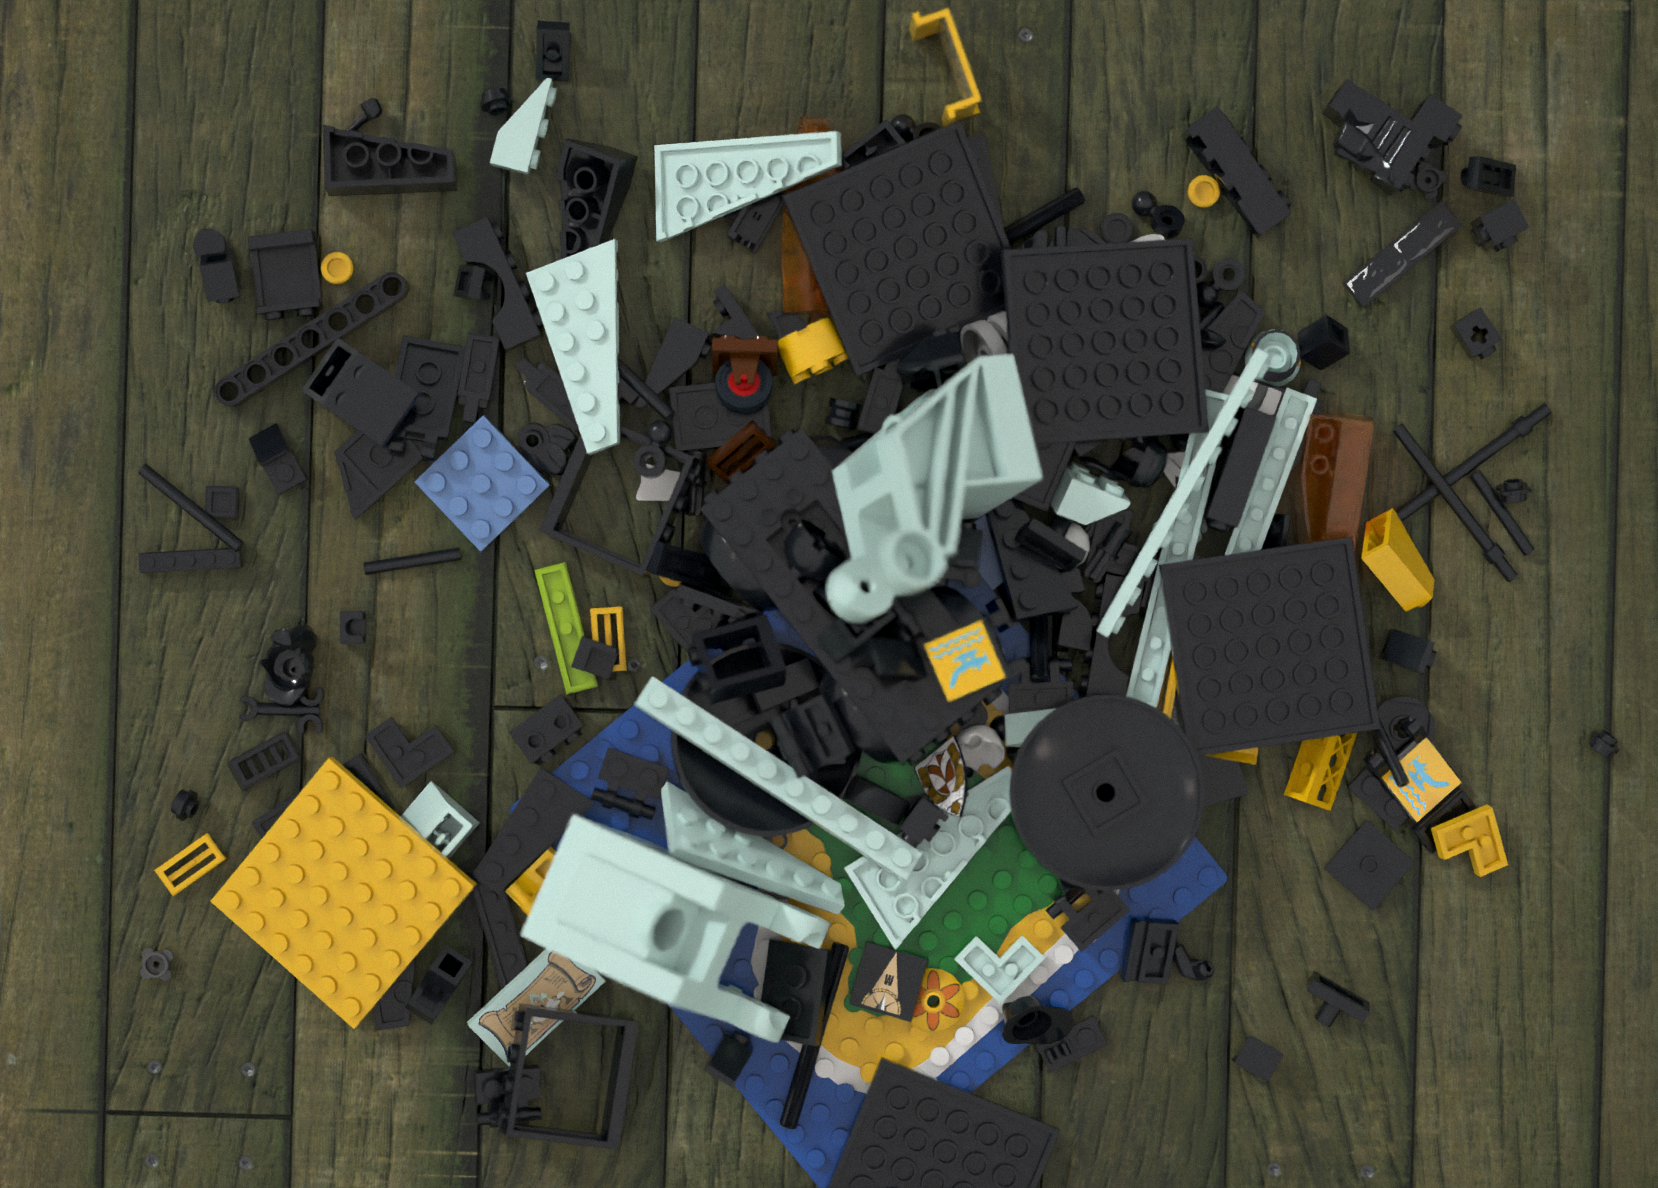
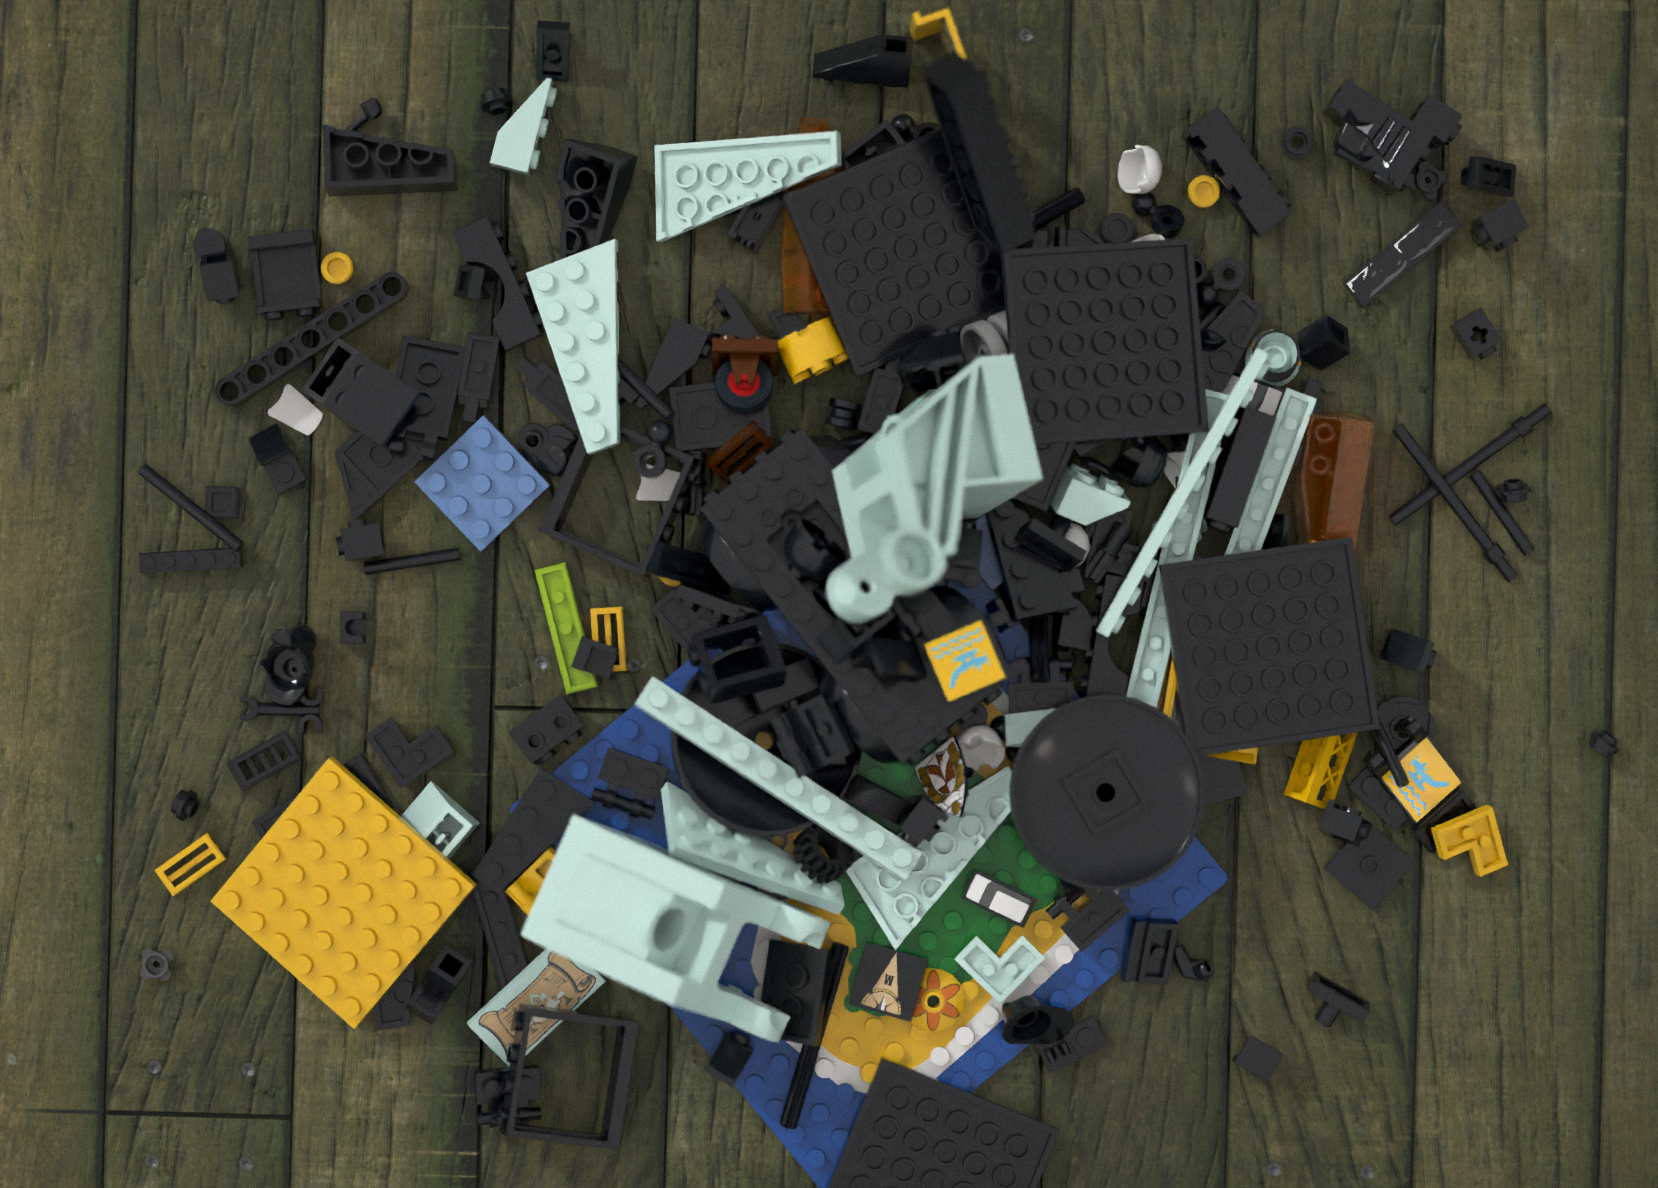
(296, 411): none -> white sticker
(361, 540): none -> black brick
(815, 861): none -> black tyre
(870, 61): none -> black slope
(979, 151): none -> black brick
(999, 898): none -> slope
(1139, 170): none -> white hair
(1304, 135): none -> black plate
(1344, 824): none -> black brick
(1397, 561): yellow slope -> none

